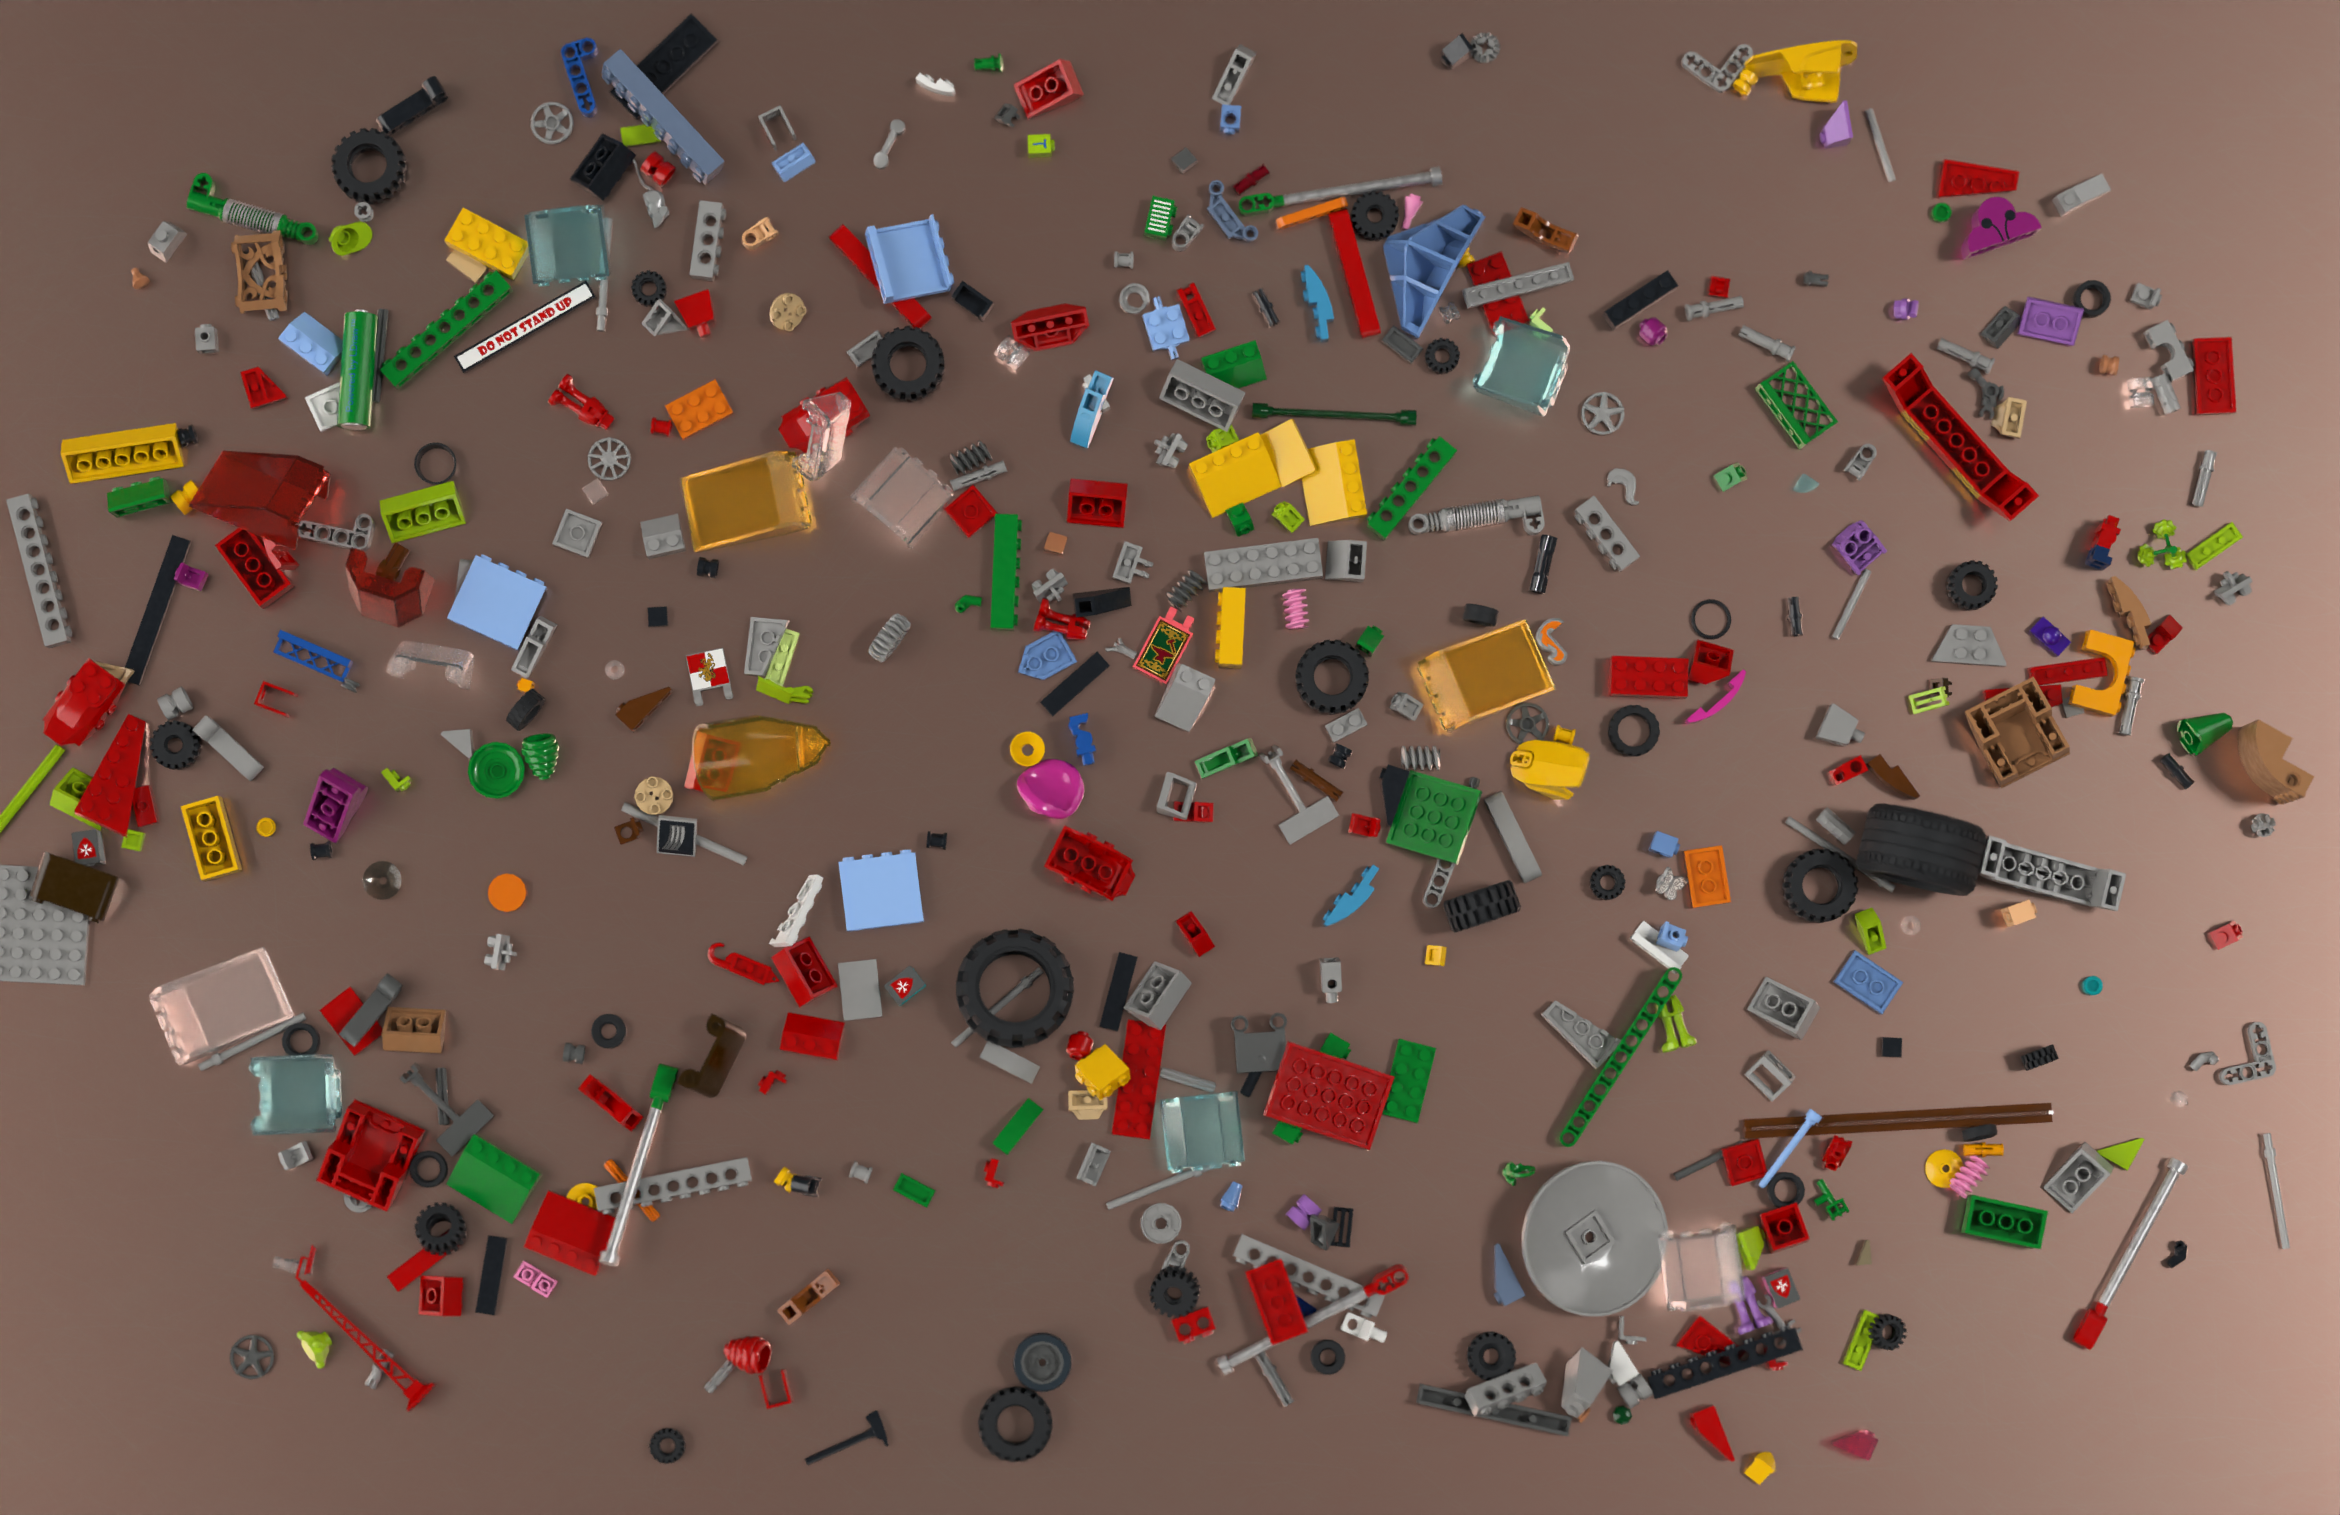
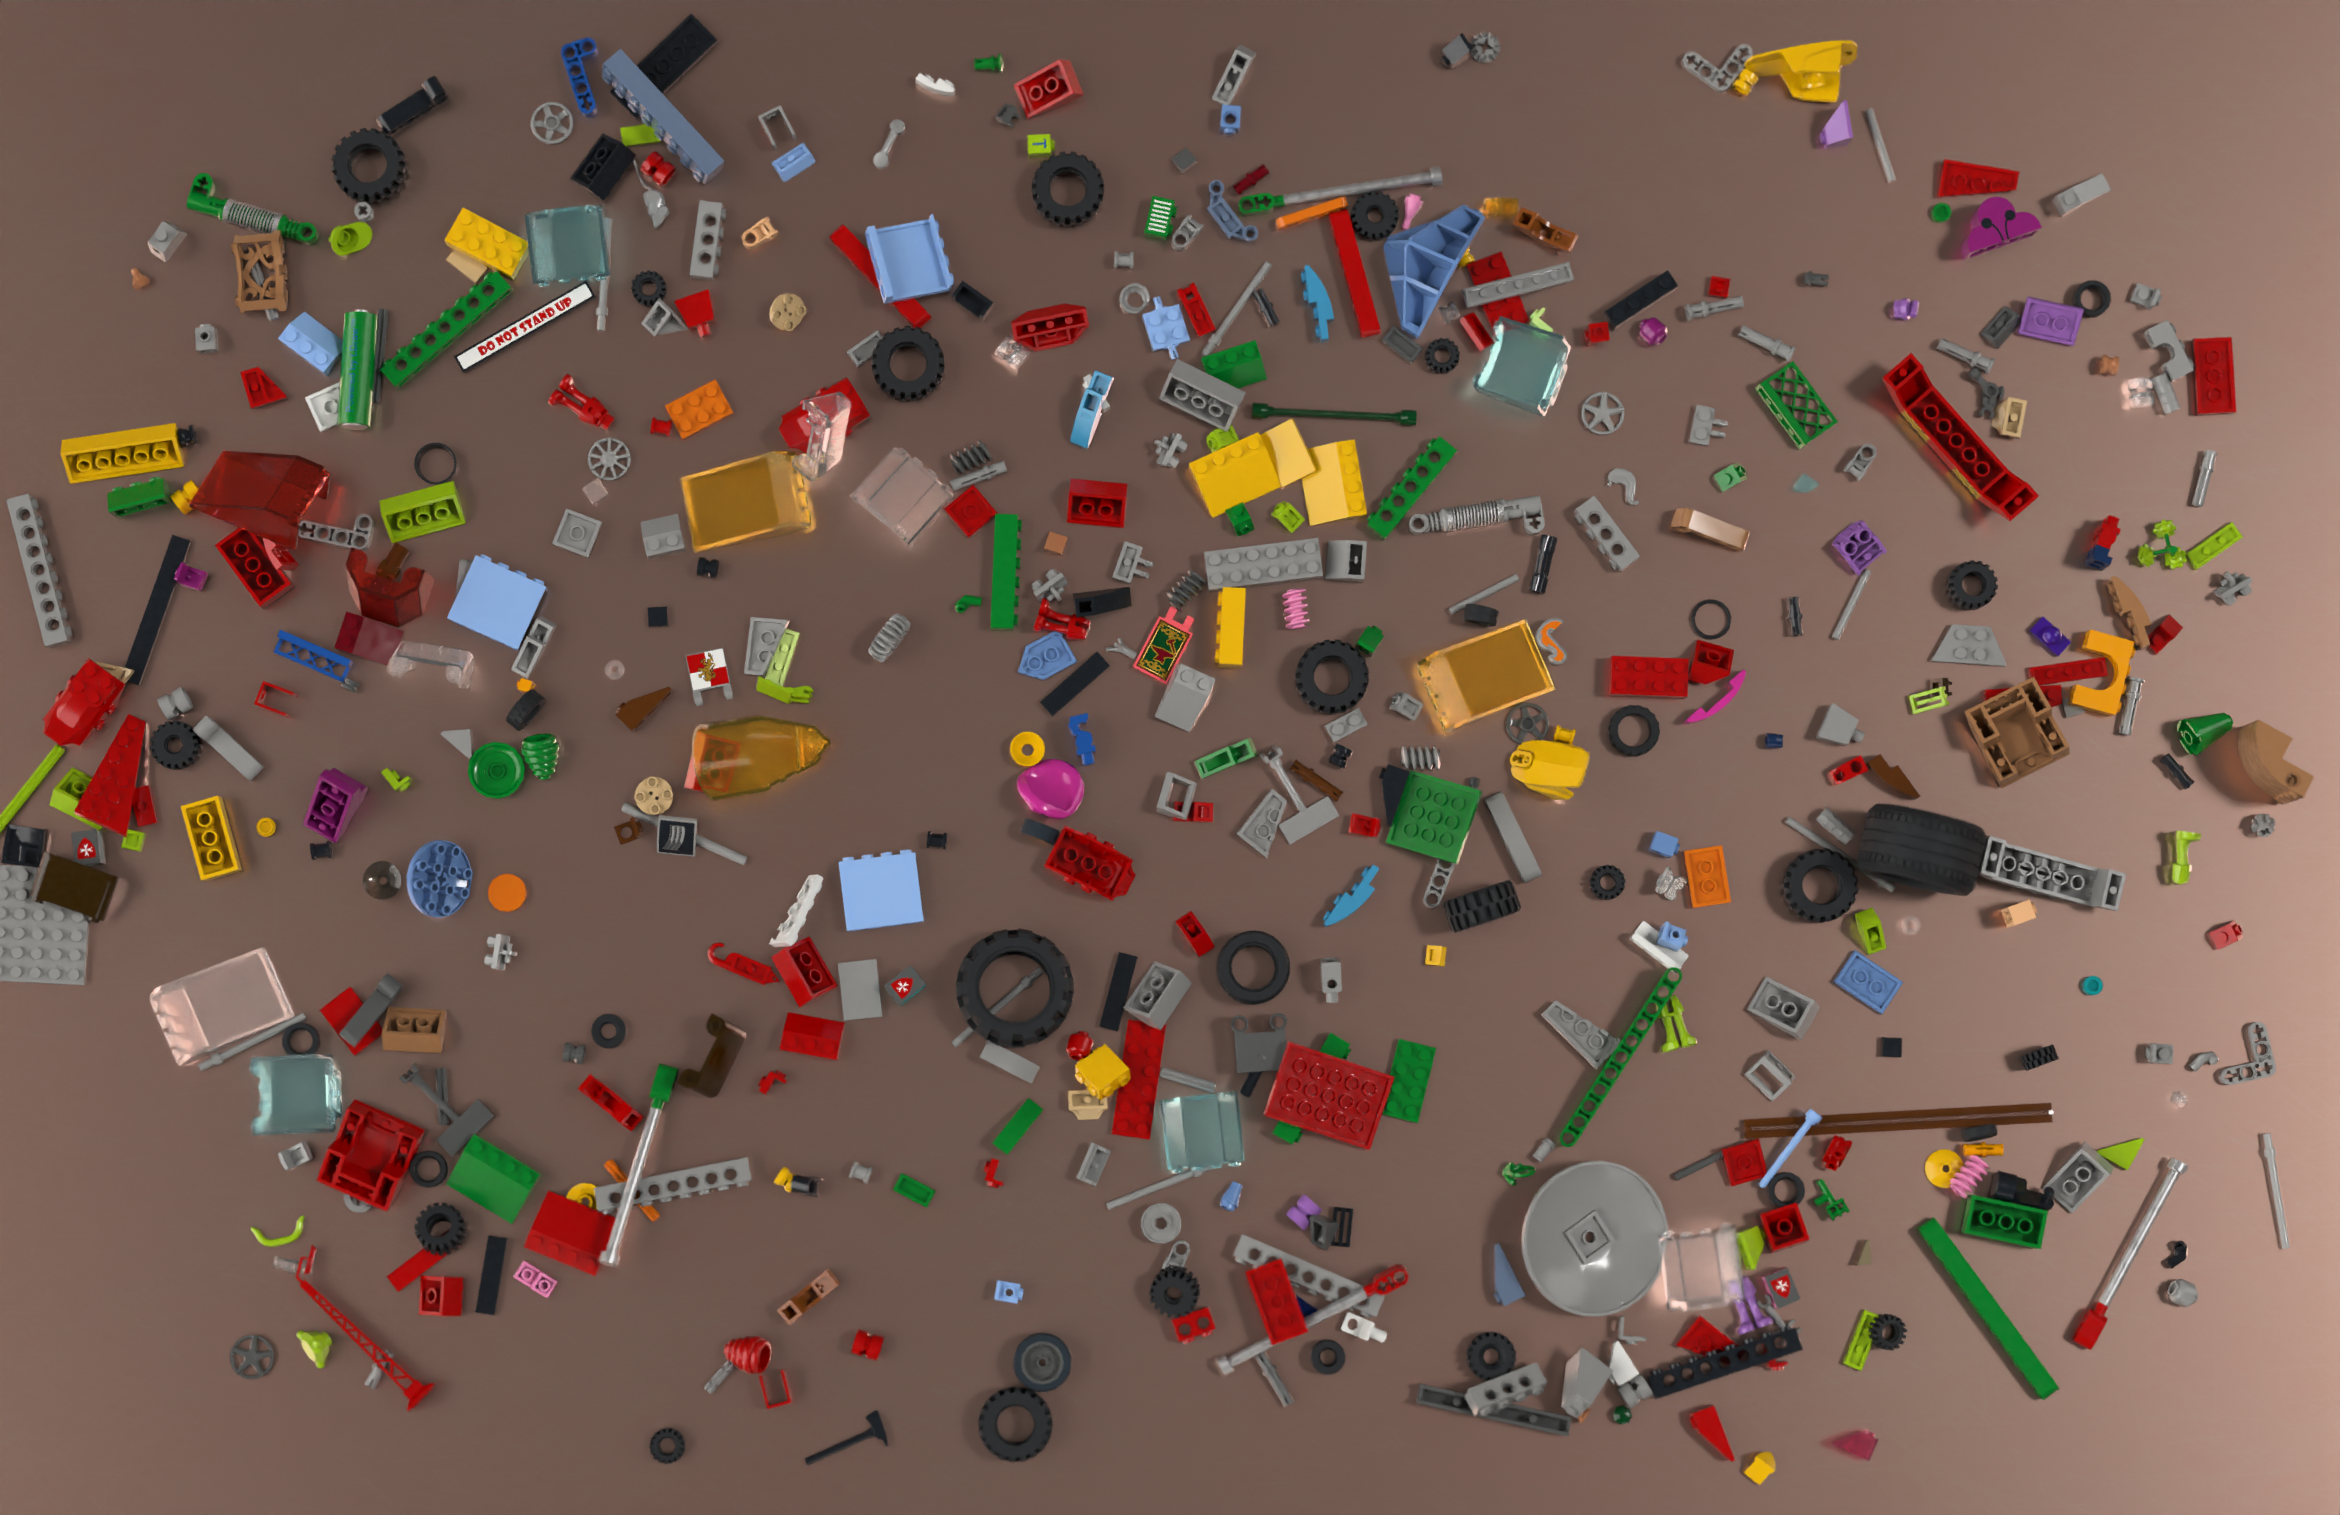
(23, 846): none -> black plate
(282, 1240): none -> lime animal
(368, 639): none -> dark red slope
(439, 878): none -> medium blue bracket
(867, 1345): none -> red wheel
(1001, 1288): none -> light blue brick
(1039, 831): none -> black wheel
(1065, 164): none -> black tyre
(1215, 339): none -> light grey bar
(1250, 939): none -> black tyre
(1262, 824): none -> light grey wing
(1476, 331): none -> red plate
(1483, 594): none -> light grey bar
(1501, 207): none -> clear yellow leg
(1544, 1149): none -> light grey pin
(1596, 333): none -> red bracket
(1702, 426): none -> light grey hinge
(1709, 527): none -> medium nougat beam
(1773, 741): none -> dark blue hose
(1988, 1308): none -> green beam
(2010, 1188): none -> black piece
(2159, 1053): none -> light grey bracket
(2182, 869): none -> lime piece
(2183, 1292): none -> light grey head

